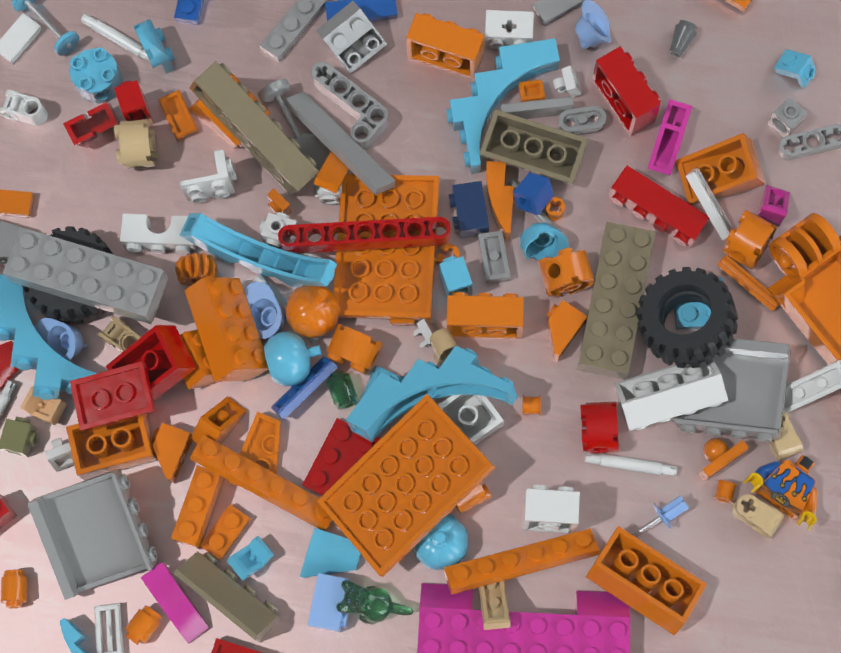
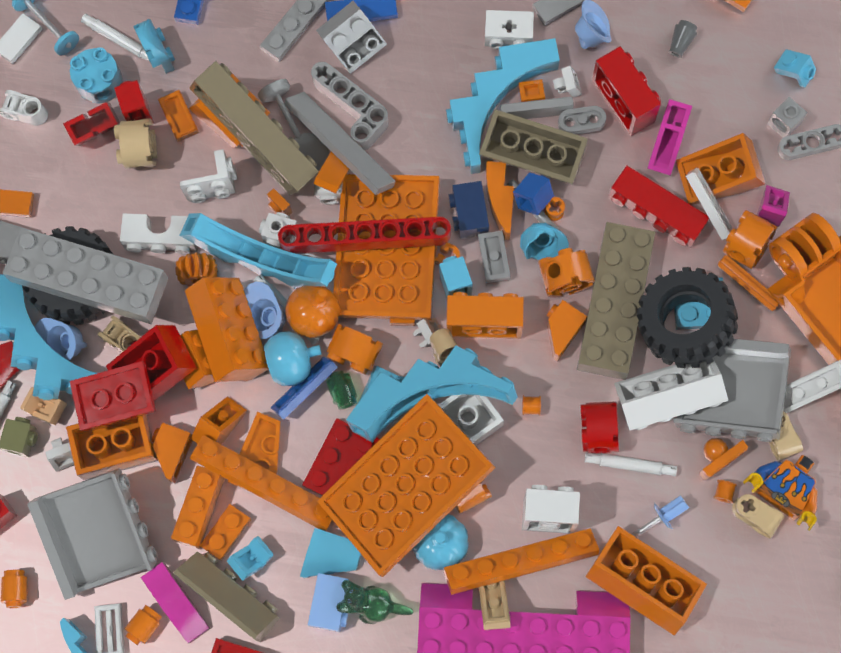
(445, 45): orange brick -> none

